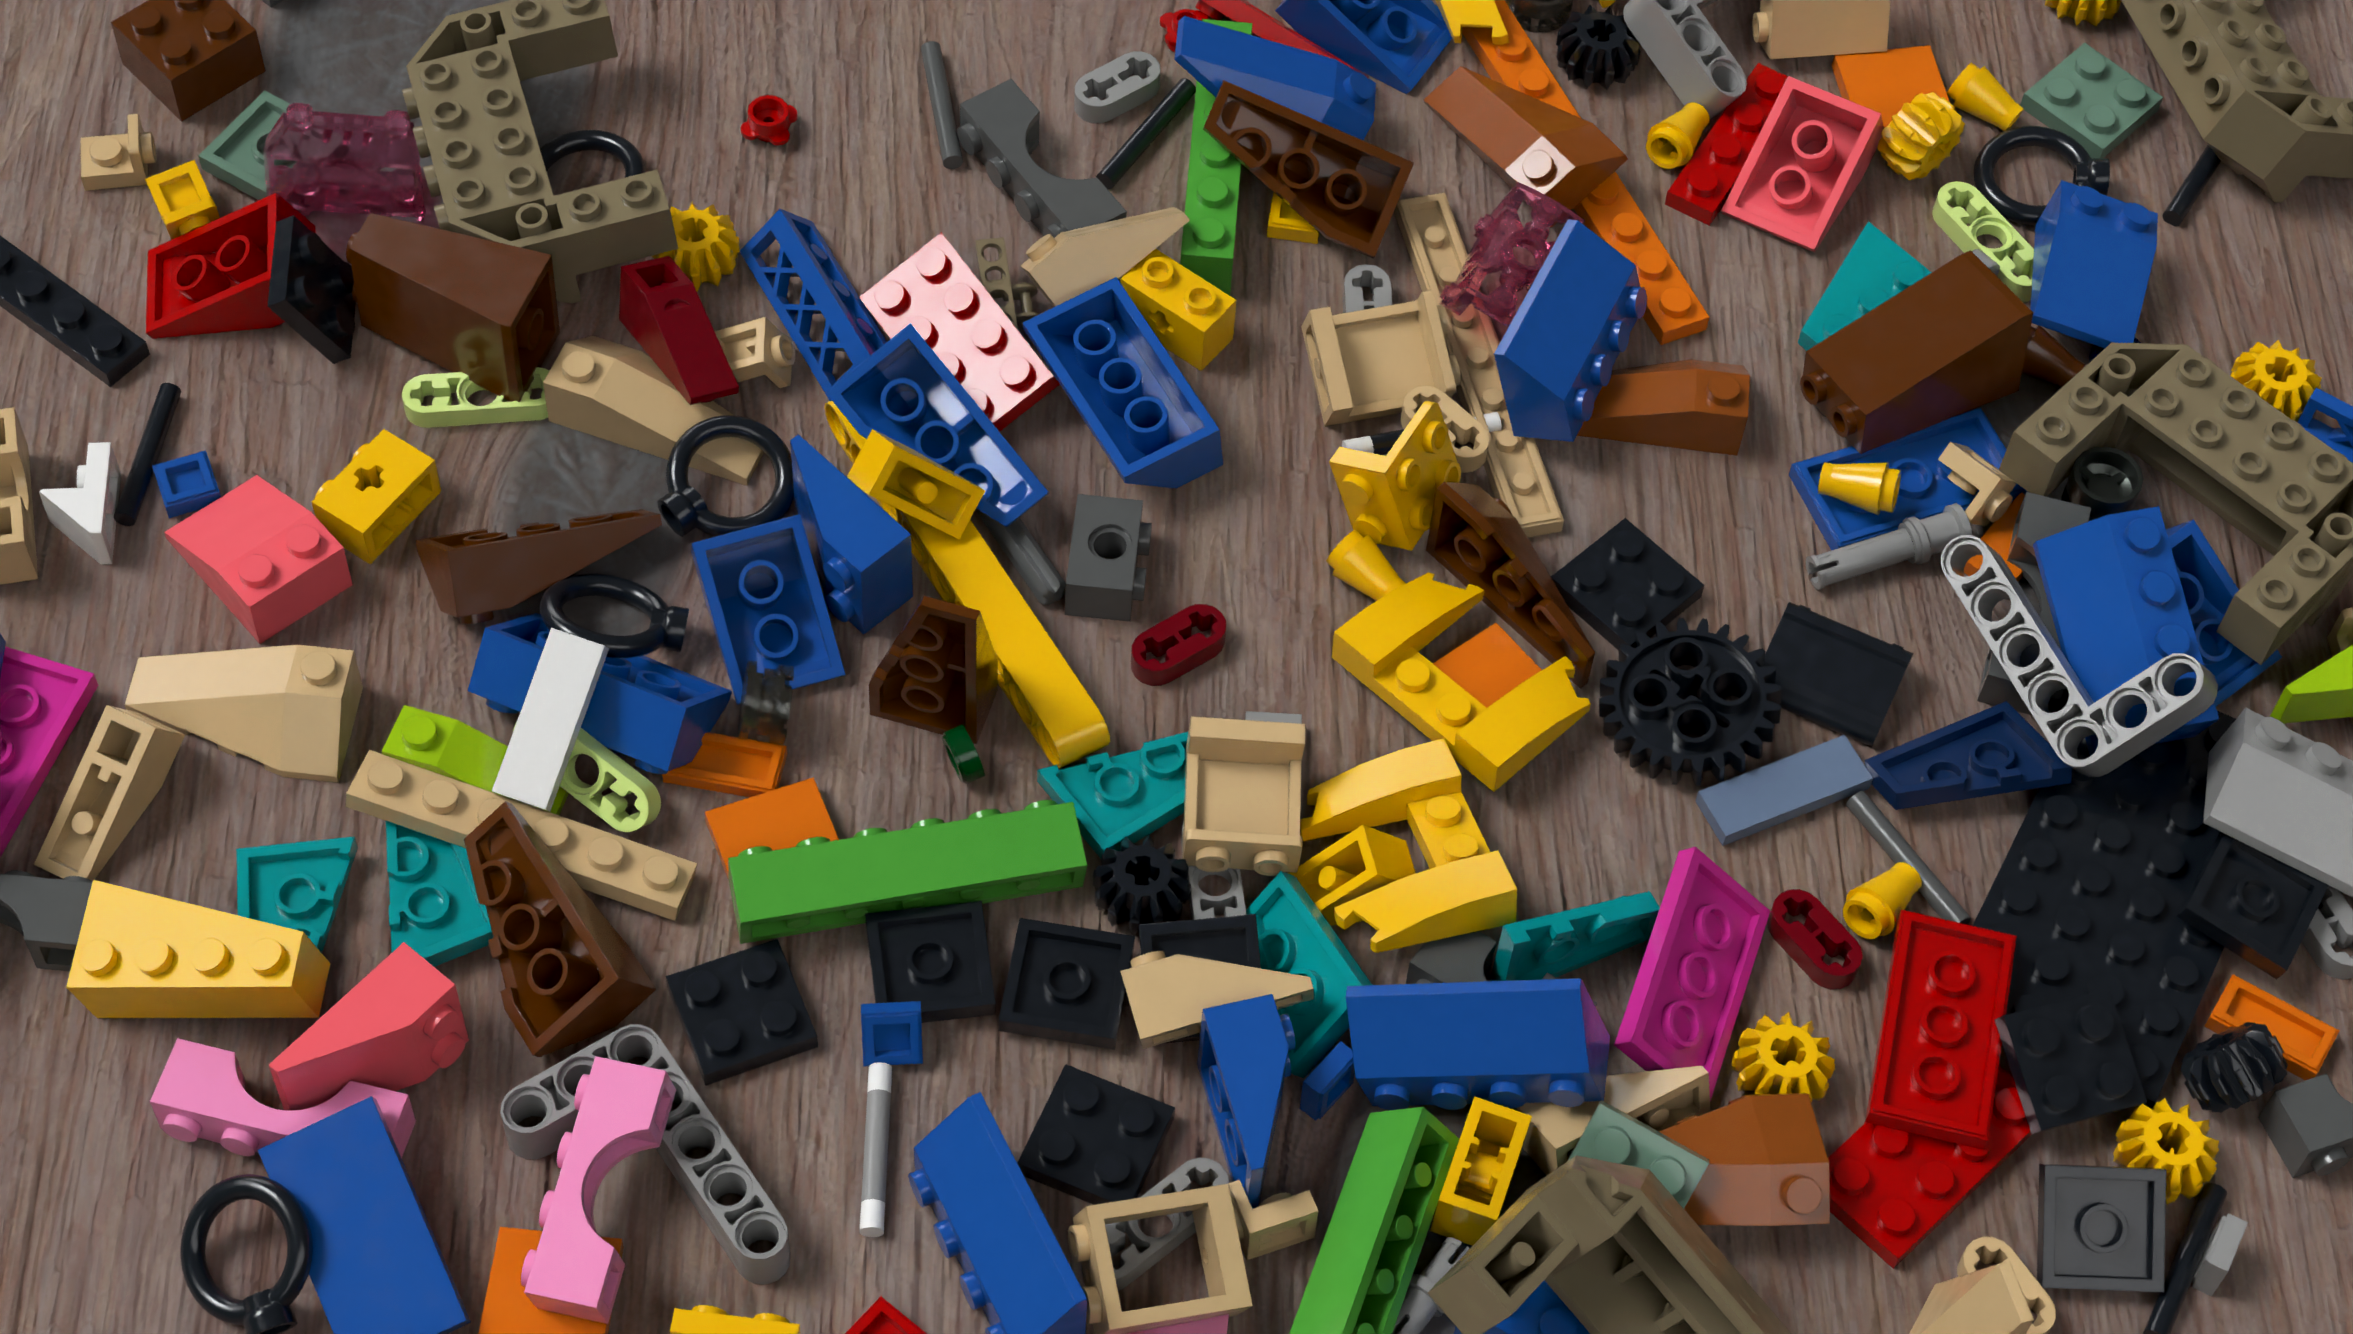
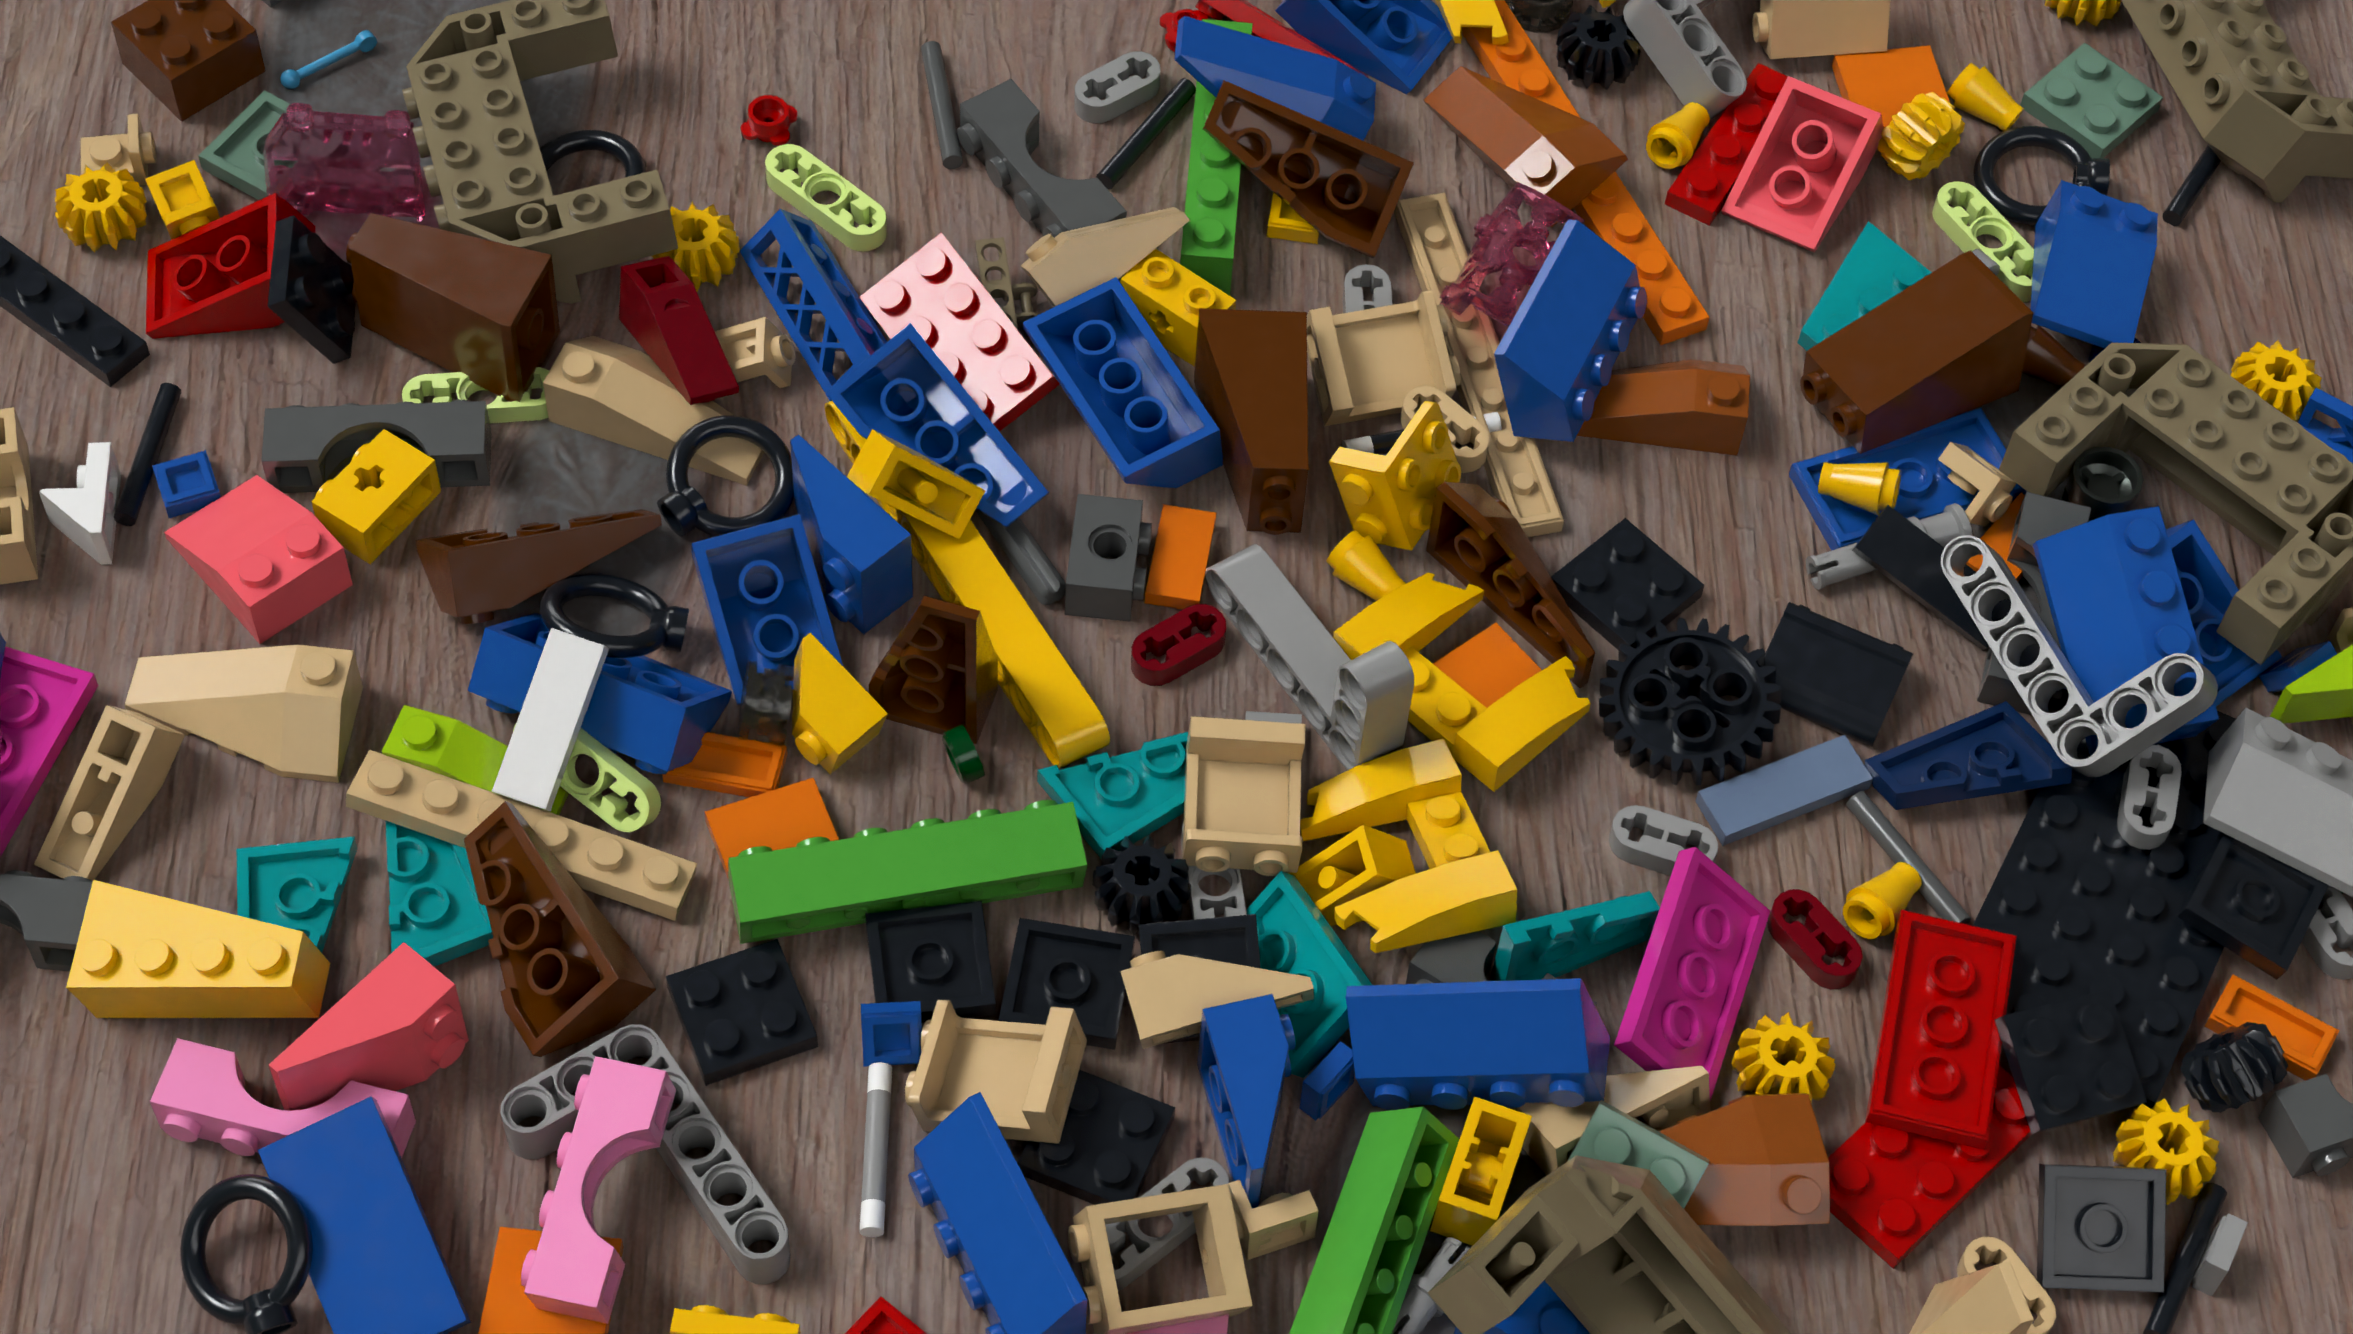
(100, 207): none -> yellow gear
(314, 443): none -> dark grey arch
(364, 41): none -> dark azure hinge
(830, 708): none -> yellow slope
(831, 217): none -> yellowish green beam
(1017, 1067): none -> tan panel
(1180, 557): none -> orange tile
(1256, 391): none -> reddish brown slope
(1352, 704): none -> light grey beam
(1661, 838): none -> light grey beam
(1914, 564): none -> black tile
(2160, 799): none -> light grey beam
(2296, 665): none -> blue tile

